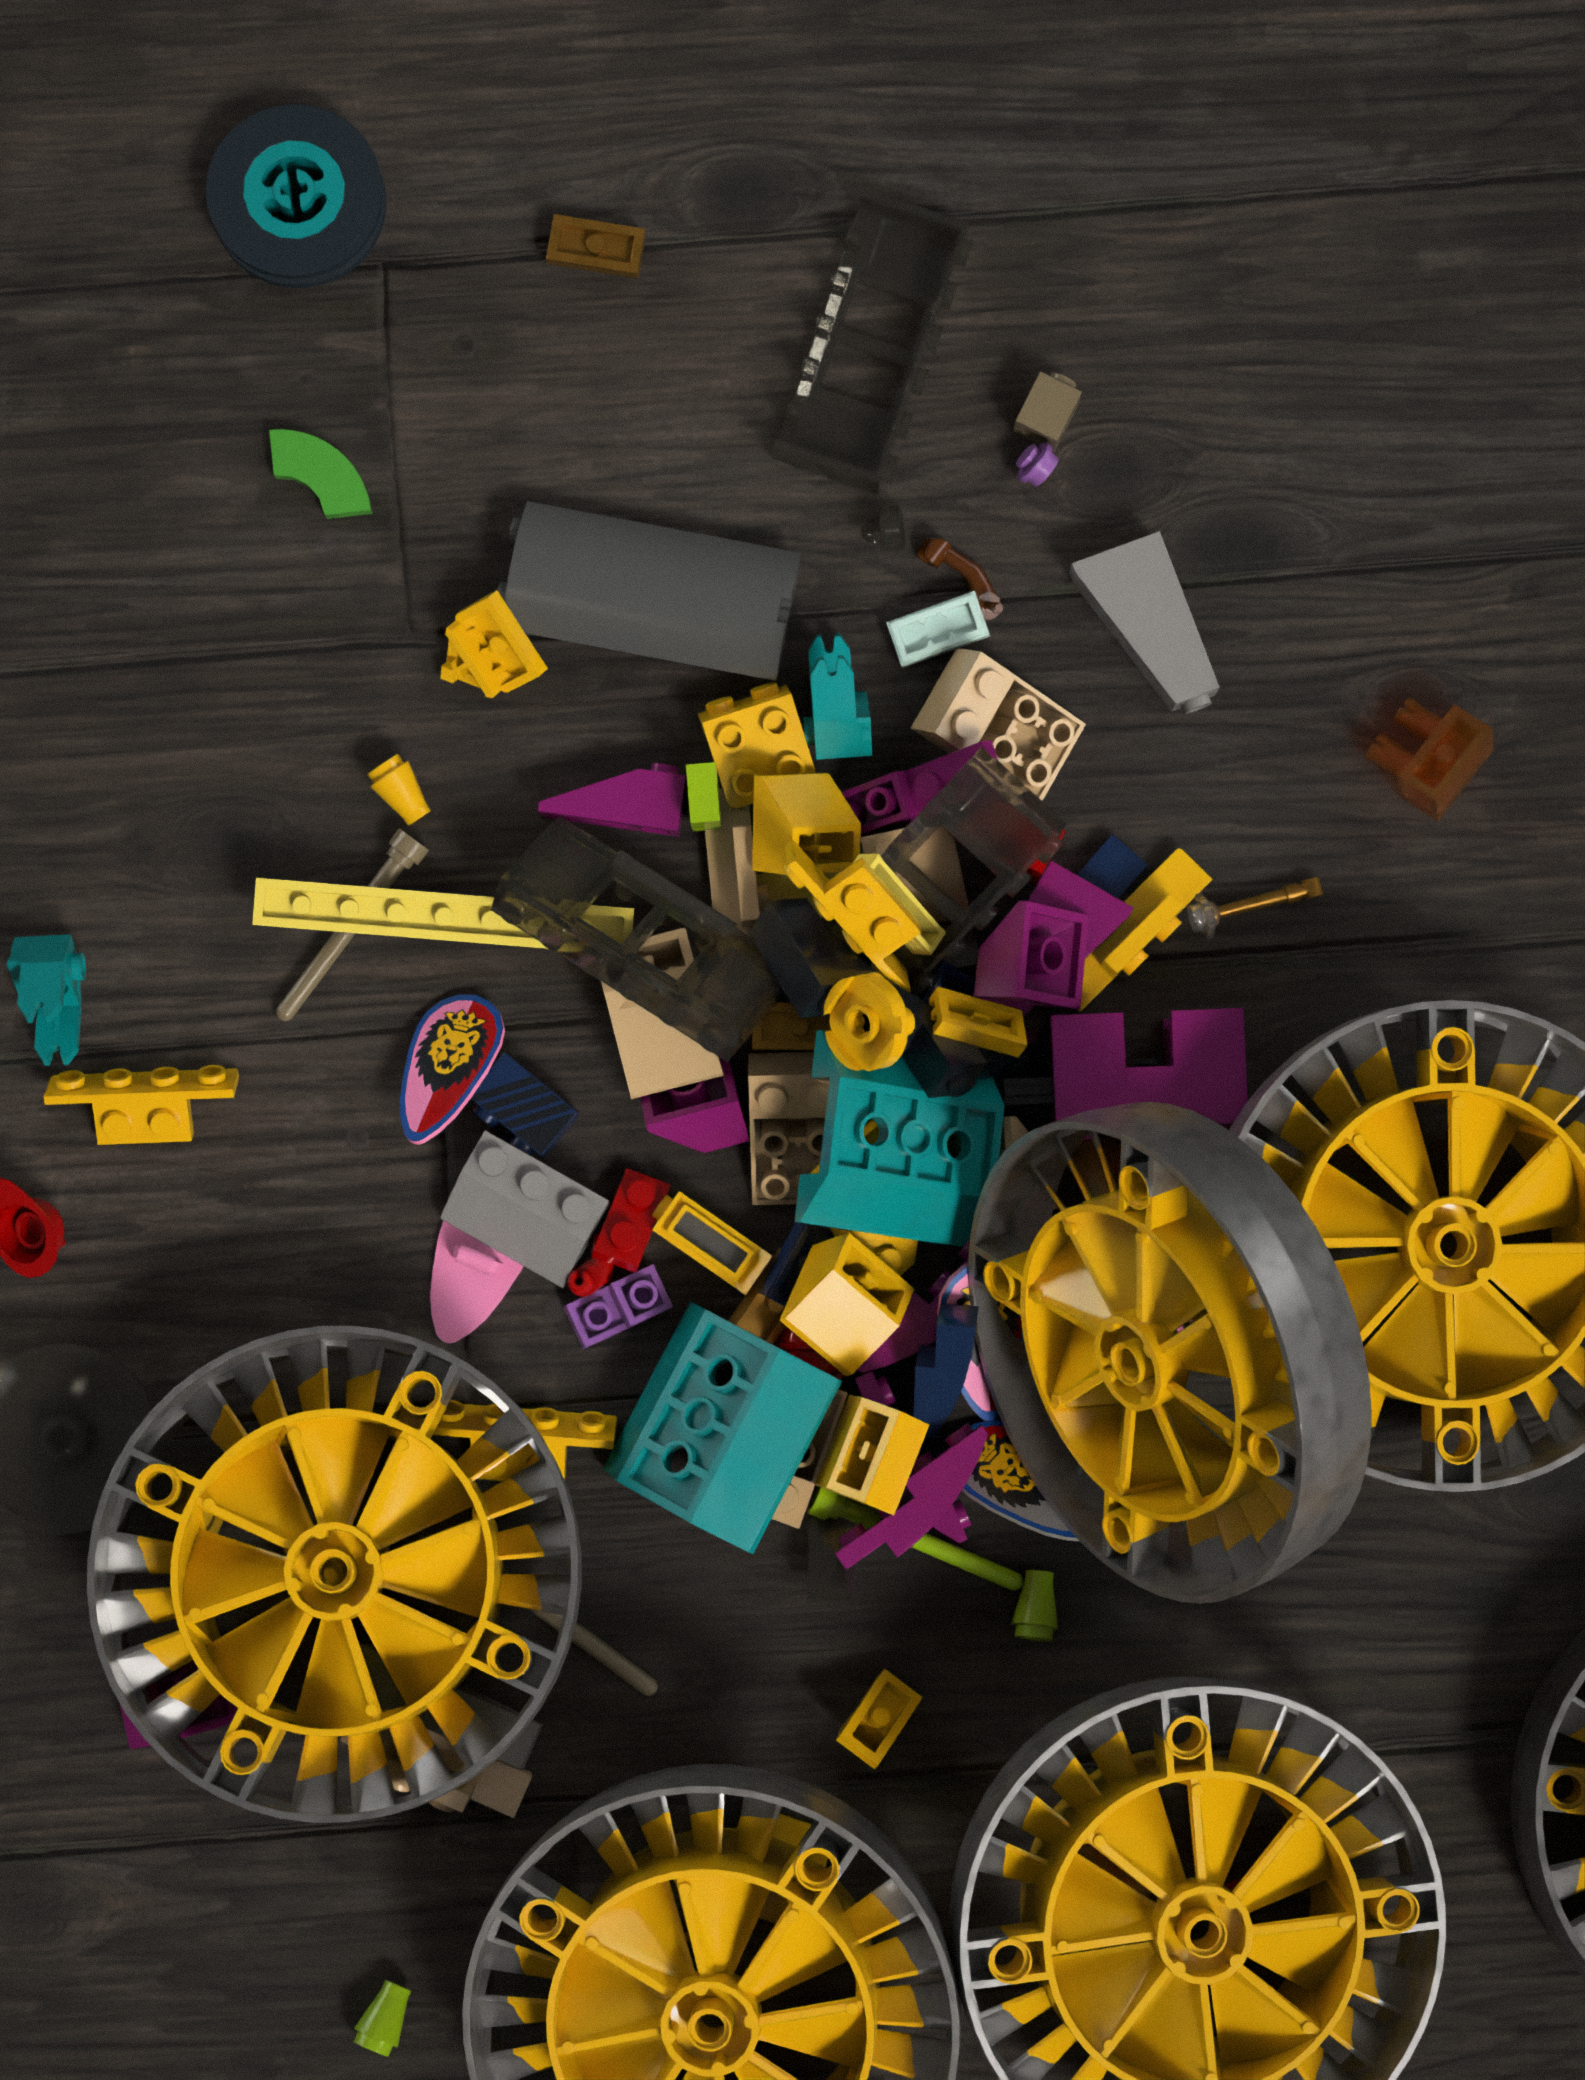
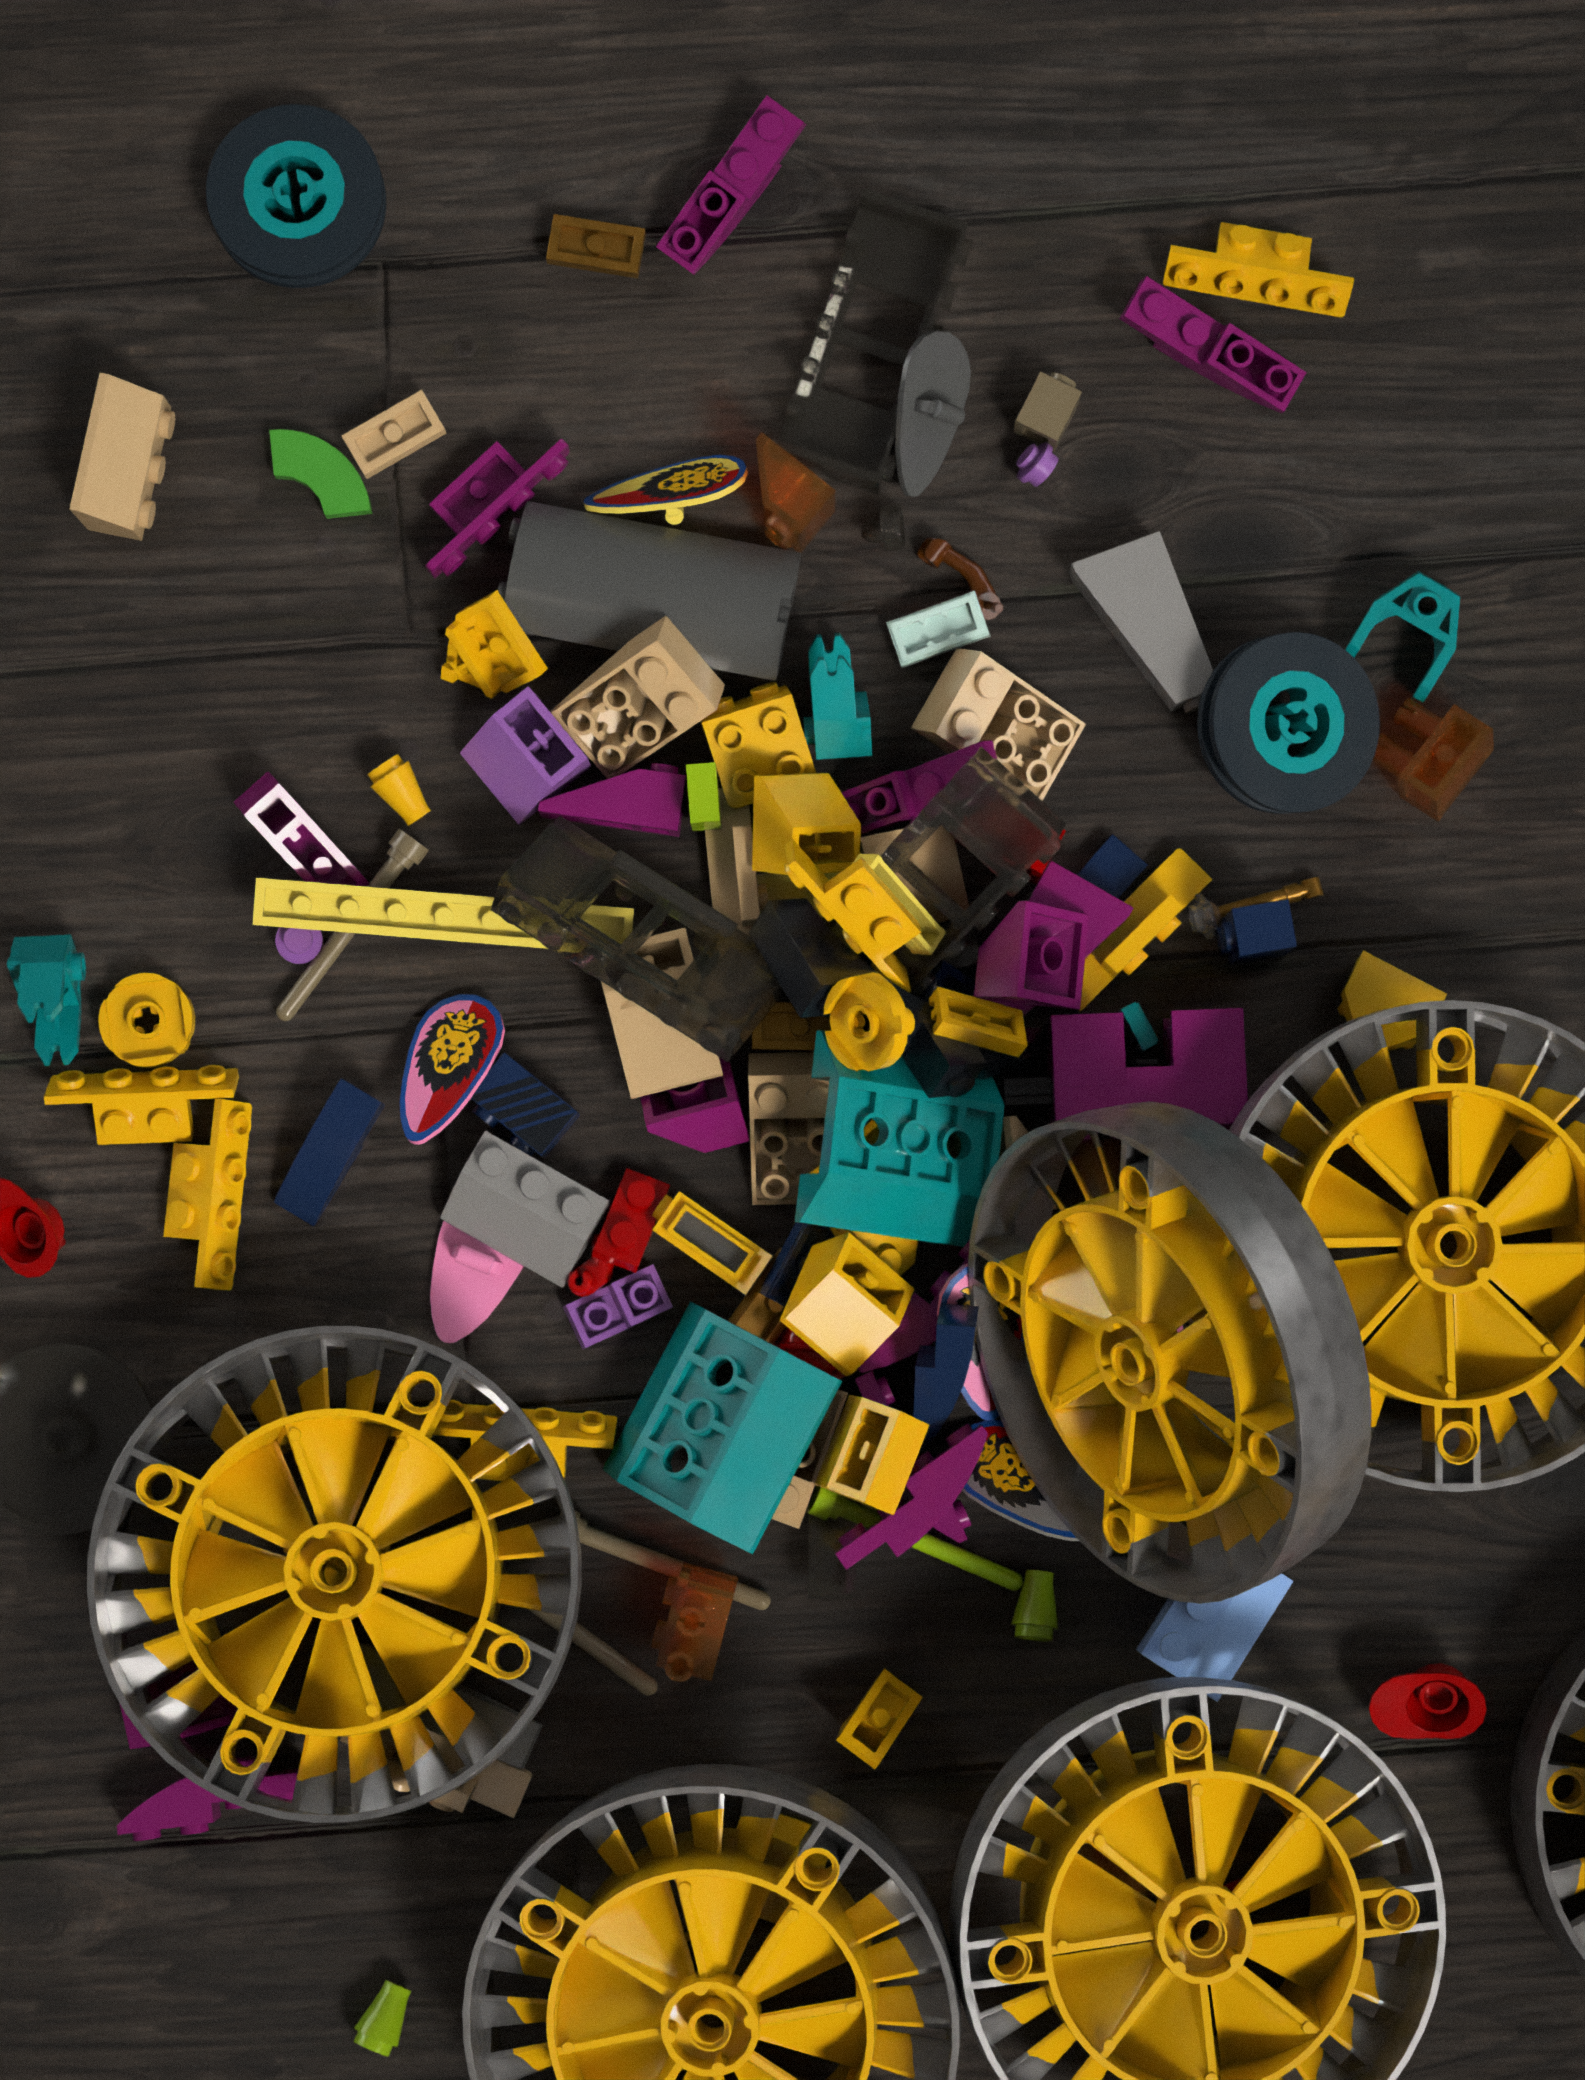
(122, 458): none -> tan slope
(125, 1003): none -> yellow plate
(192, 1807): none -> magenta slope
(208, 1193): none -> yellow bracket
(296, 834): none -> magenta slope
(298, 945): none -> medium lavender plate
(328, 1152): none -> dark blue slope
(394, 434): none -> tan plate
(484, 495): none -> magenta bracket
(524, 755): none -> medium lavender slope
(640, 699): none -> tan slope
(657, 1561): none -> dark tan piece
(671, 487): none -> shield
(695, 1622): none -> clear orange brick
(732, 187): none -> magenta slope
(792, 497): none -> clear orange slope
(929, 407): none -> dark grey shield
(1138, 1028): none -> teal tile
(1210, 348): none -> magenta slope
(1211, 1636): none -> light blue slope
(1256, 932): none -> dark blue brick
(1259, 269): none -> yellow bracket
(1326, 697): none -> black wheel
(1381, 986): none -> yellow slope
(1428, 1704): none -> red piece
(1440, 623): none -> teal piece

